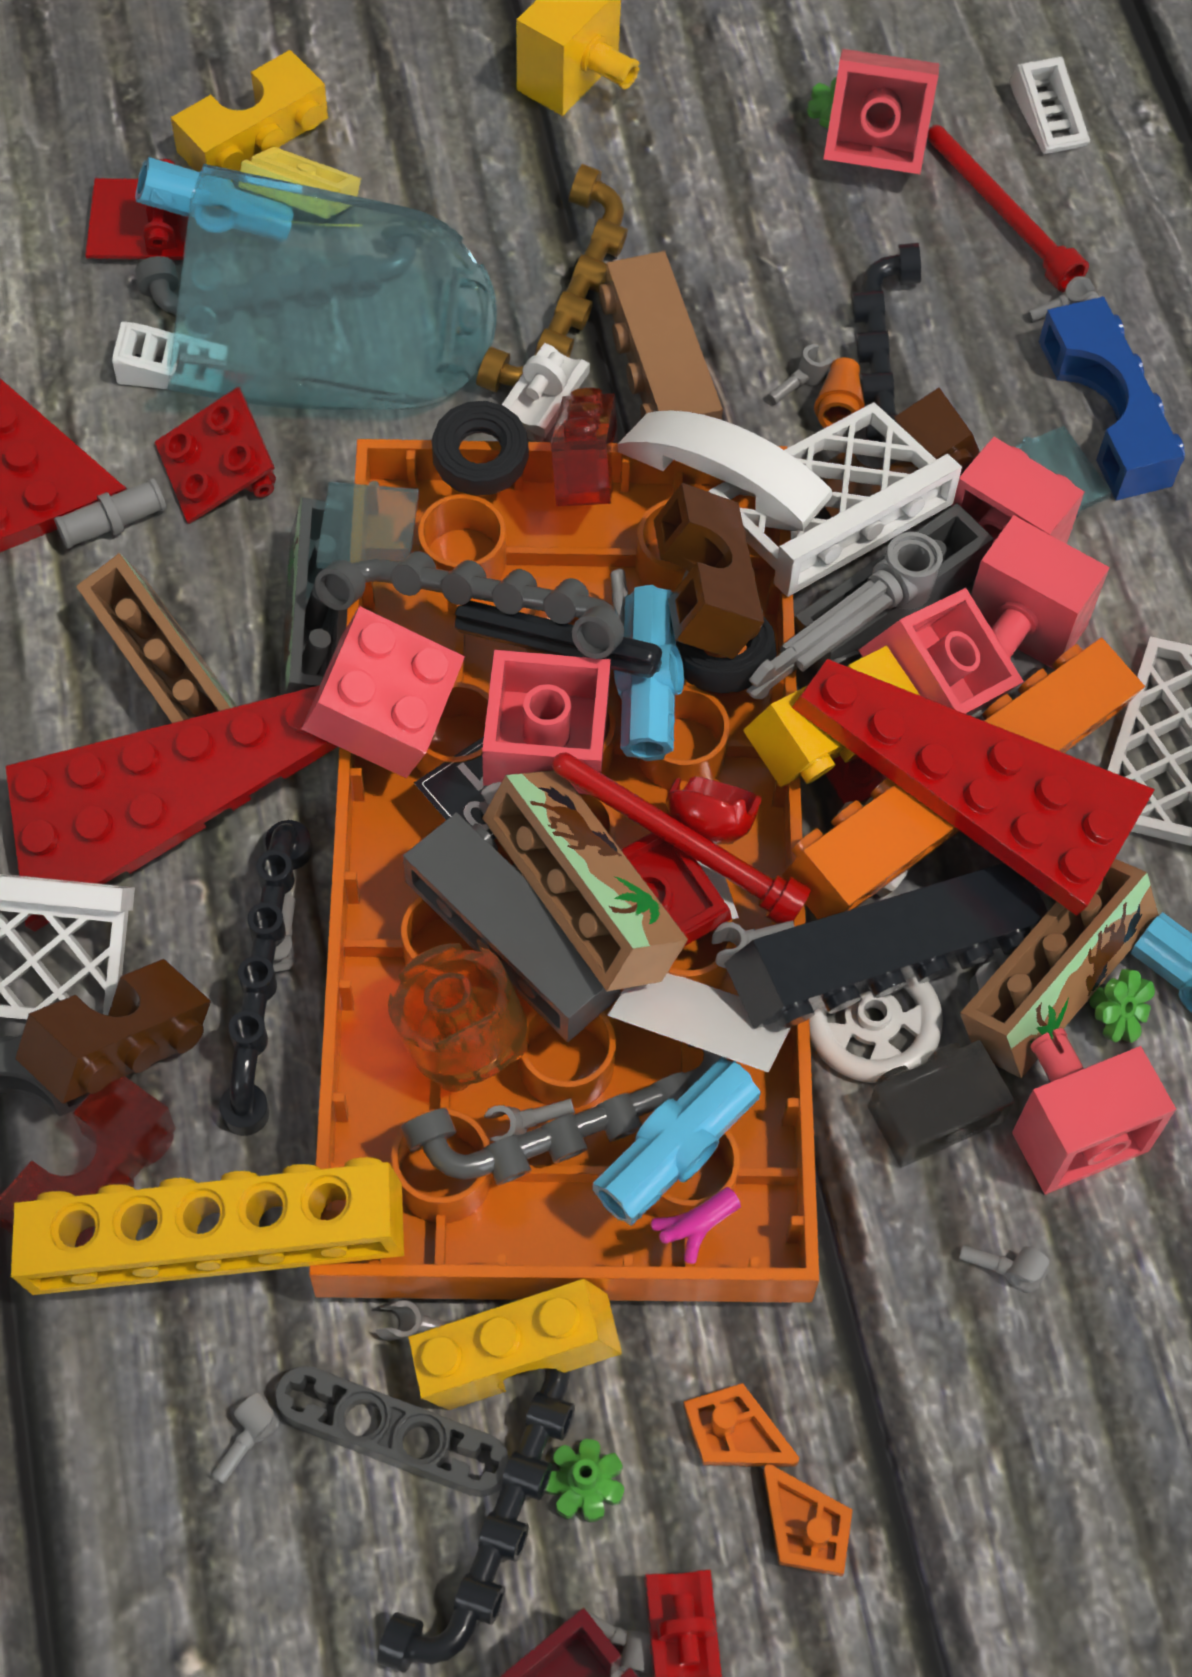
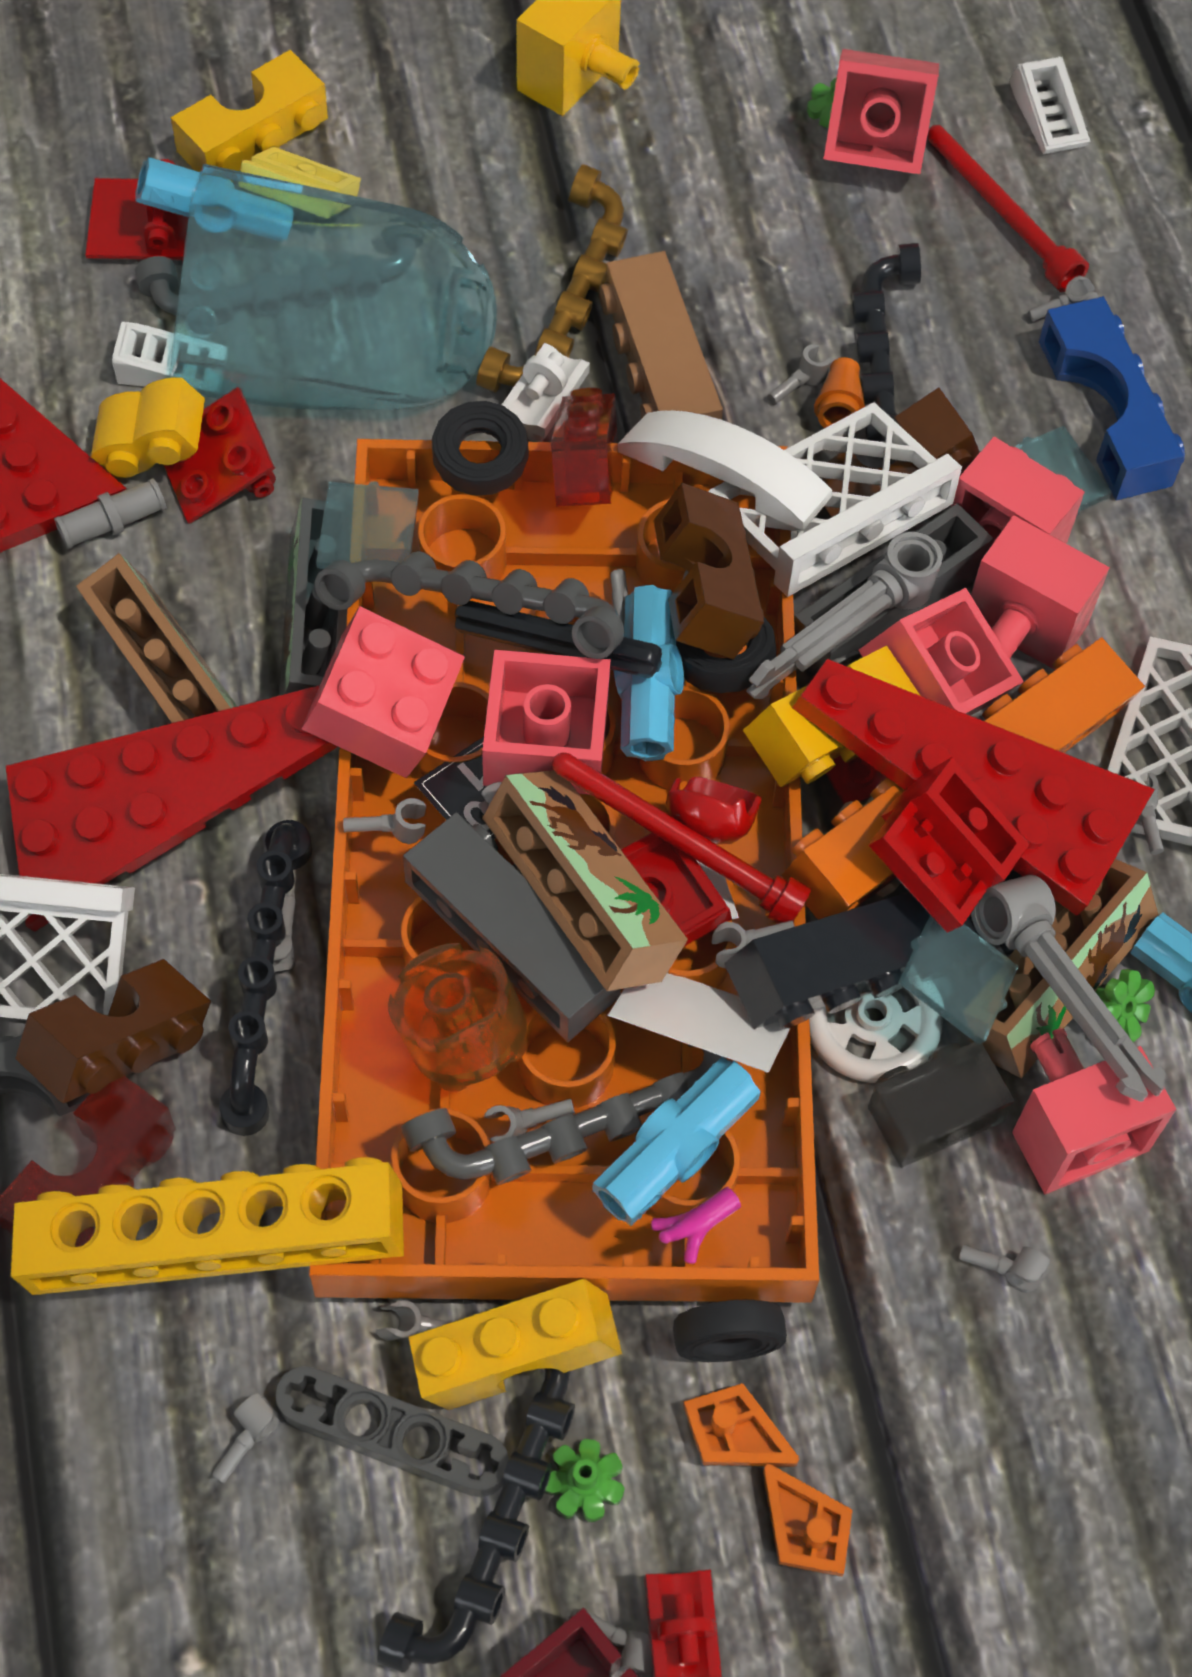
(148, 427): none -> yellow brick
(393, 823): none -> light grey hand
(729, 1331): none -> black tyre
(947, 843): none -> red brick
(959, 977): none -> clear light blue piece
(1022, 917): none -> light grey piece
(1148, 818): none -> light grey hand

